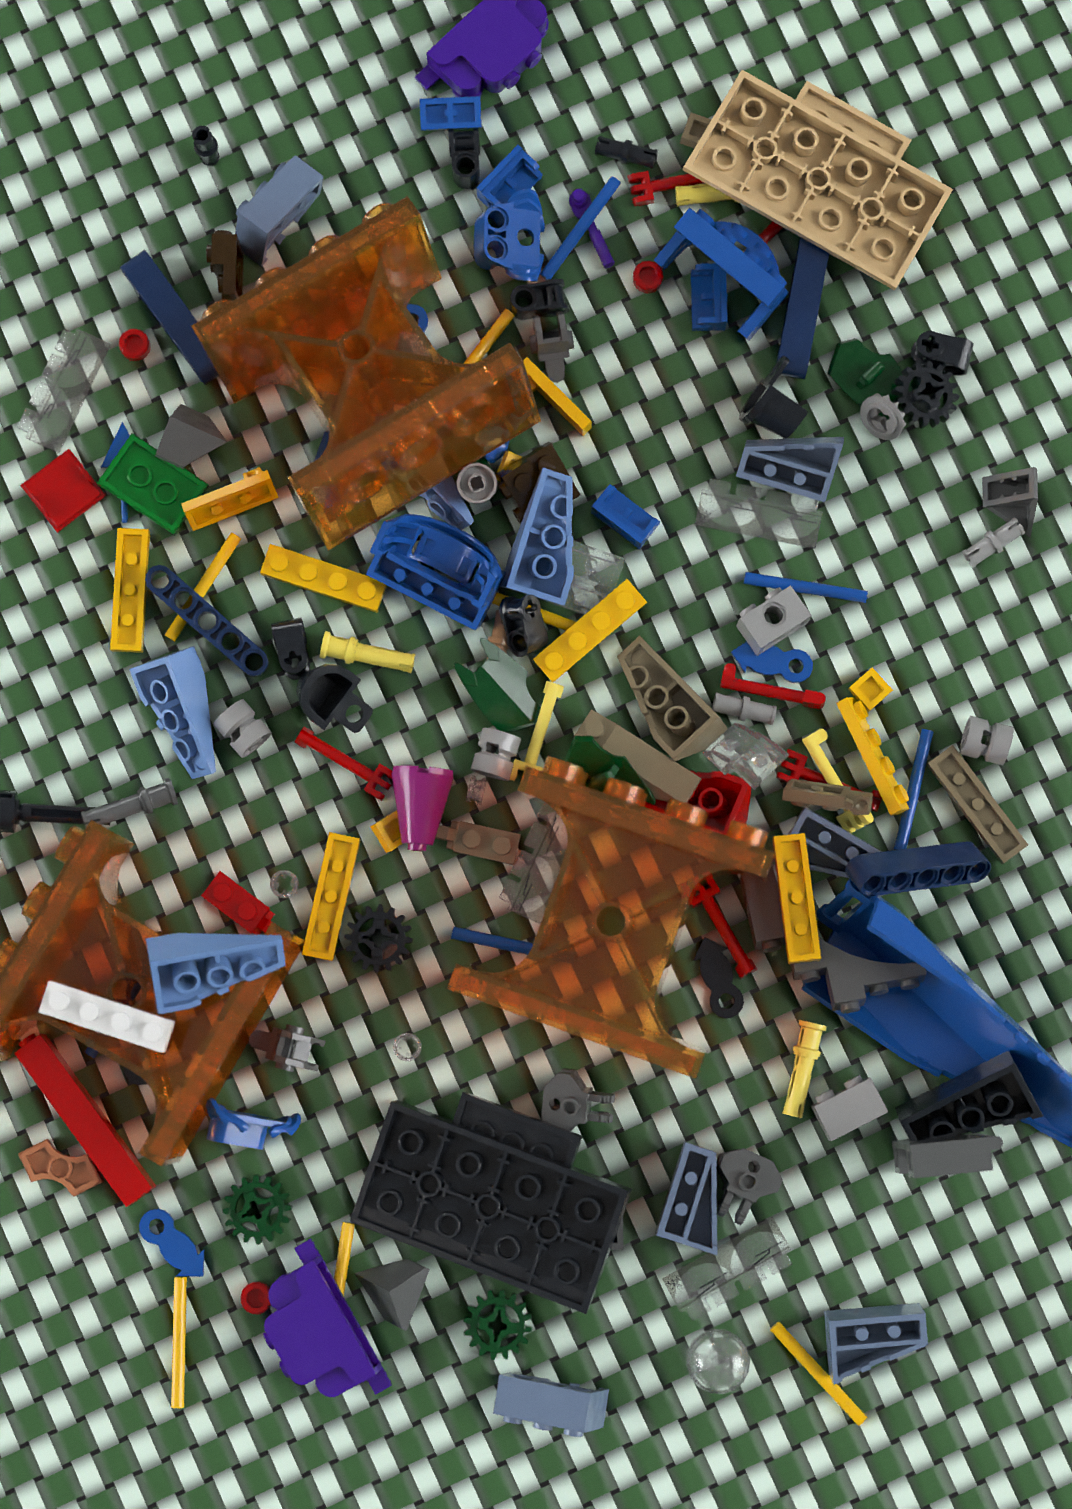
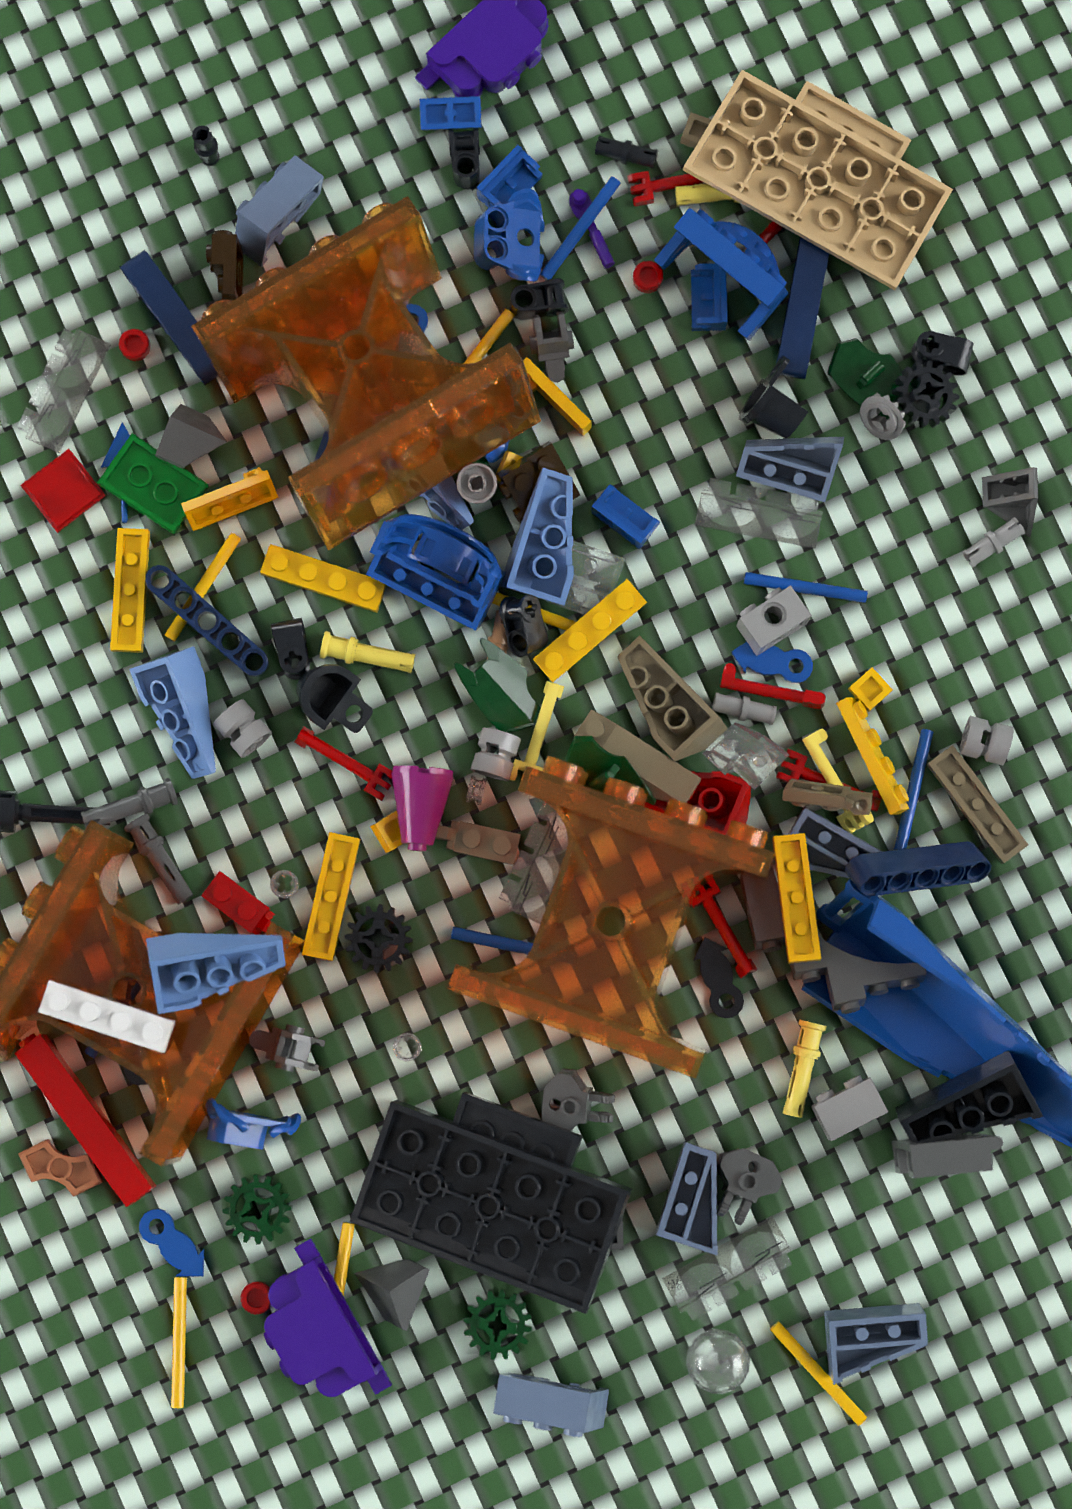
(159, 858): none -> dark grey pin

